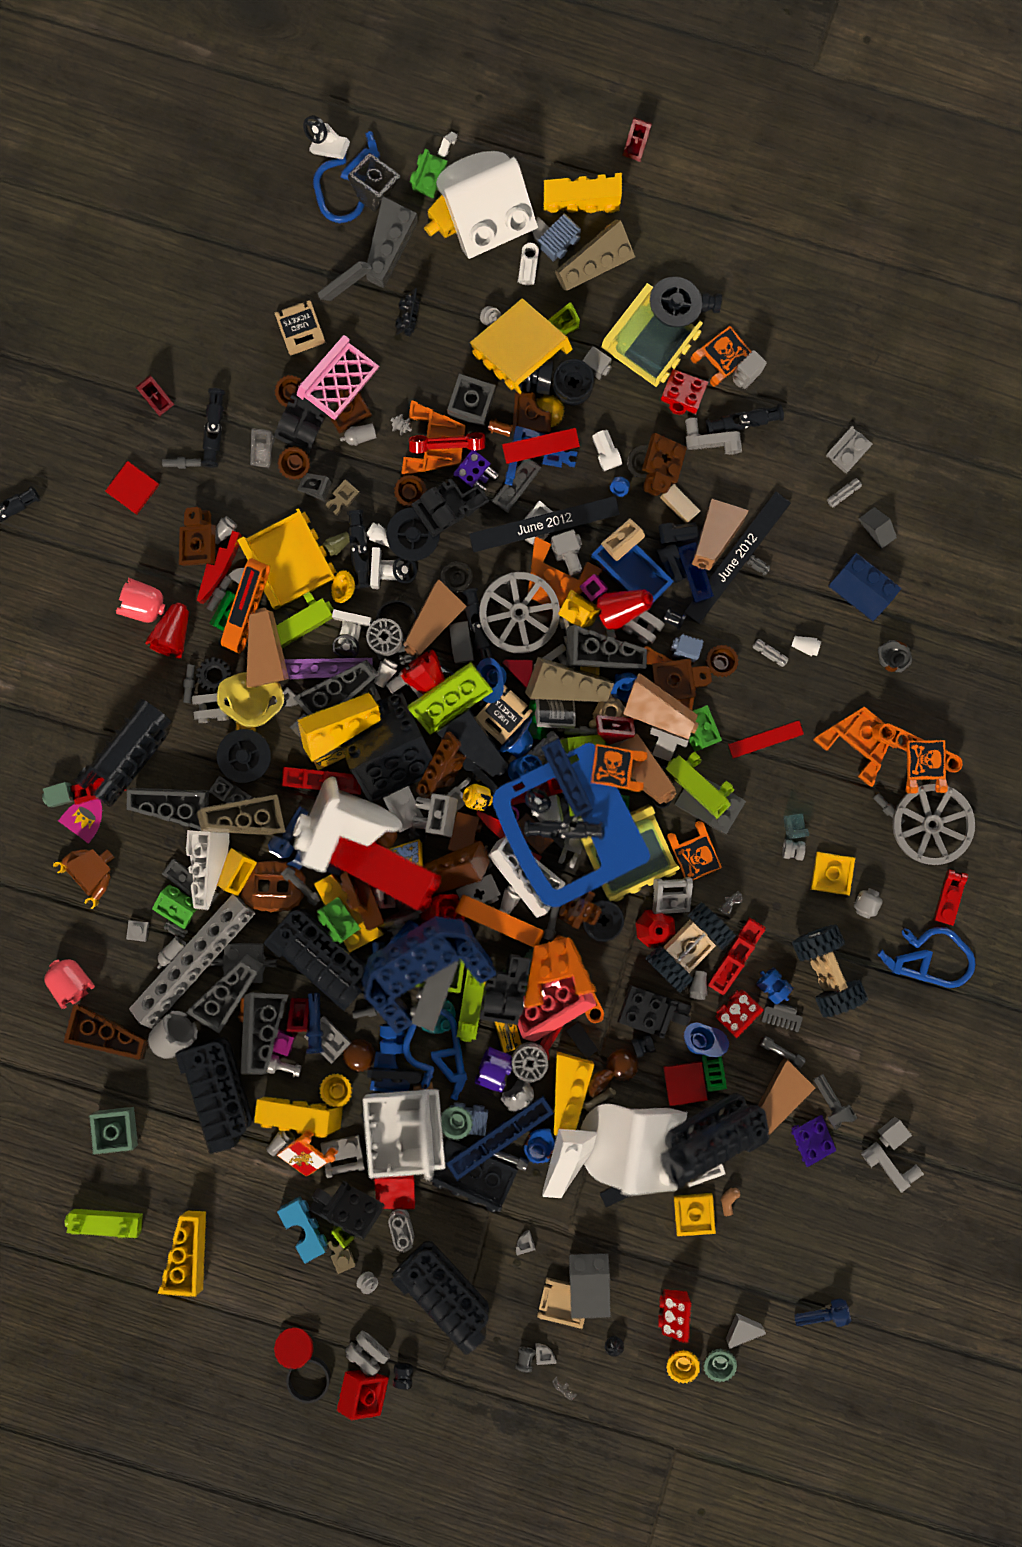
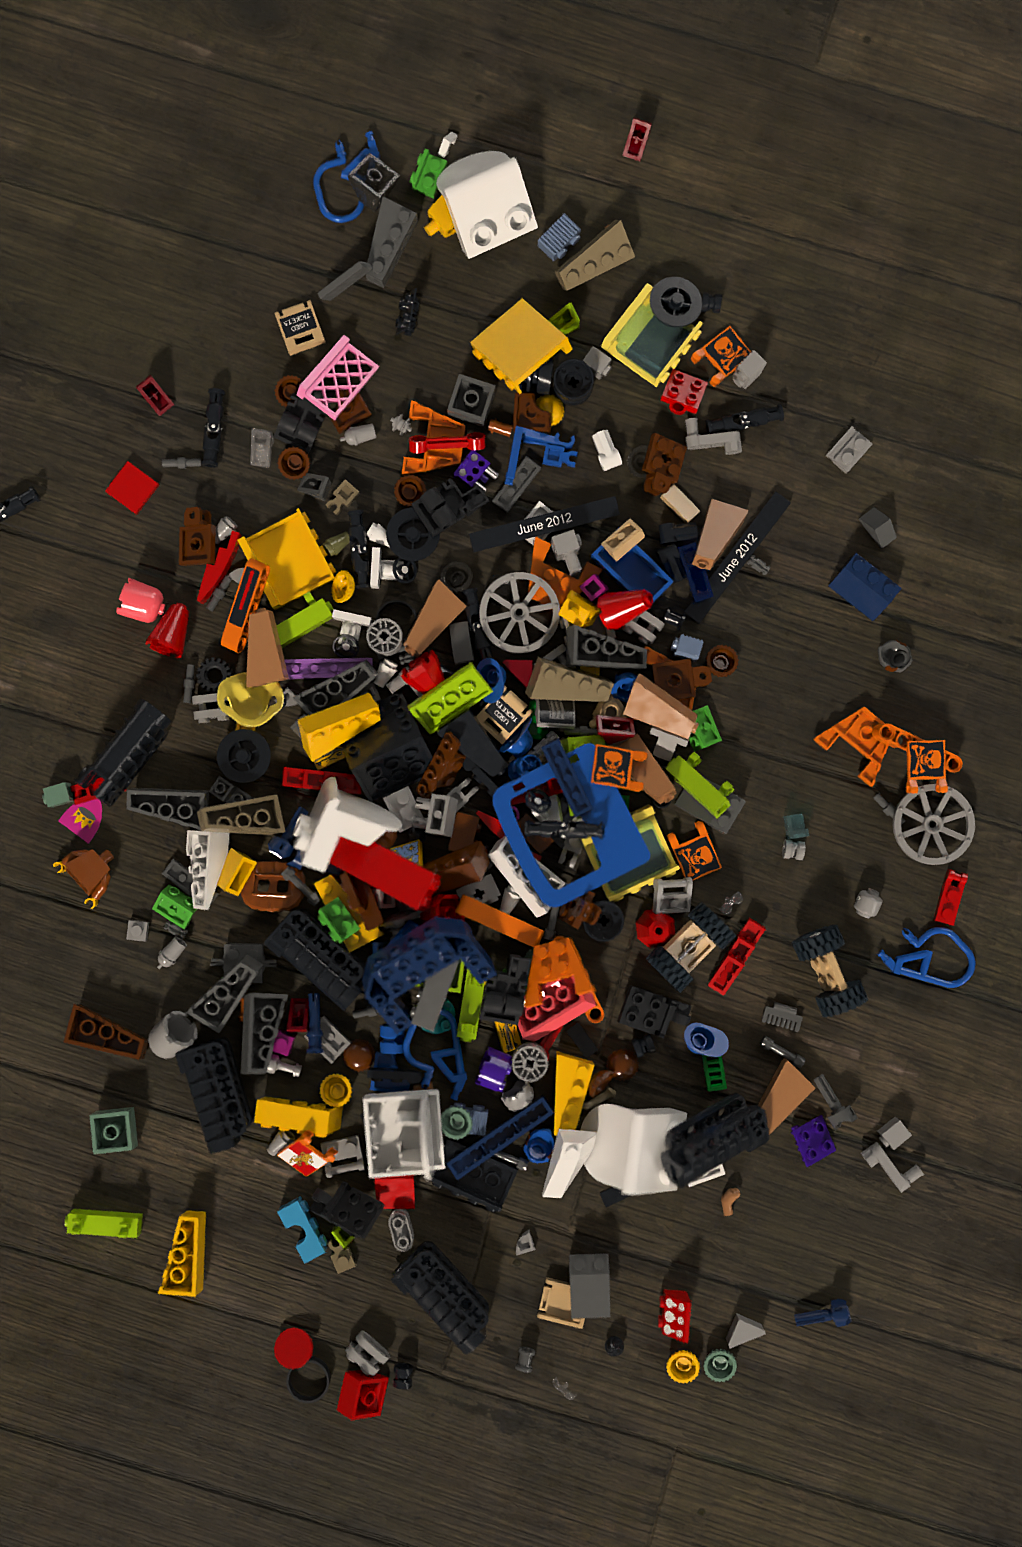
(67, 982): coral cylinder -> none
(191, 961): light grey brick -> none
(222, 612): green slope -> none
(325, 141): white piece -> none
(367, 1282): light grey wheel -> none
(477, 797): yellow head -> none
(489, 315): light grey wheel -> none
(528, 265): white piece -> none
(540, 445): red slope -> none
(542, 228): light grey tile -> none
(544, 1354): light grey tile -> none
(583, 194): yellow wedge -> none
(619, 486): blue tile -> none
(685, 1083): red tile -> none
(694, 1214): yellow tile -> none
(699, 986): light grey cone -> none
(738, 1012): red slope -> none
(766, 739): red sticker -> none
(770, 652): light grey axle -> none
(775, 986): blue wheel -> none
(807, 645): white cone -> none
(832, 873): yellow tile -> none
(844, 492): light grey axle -> none

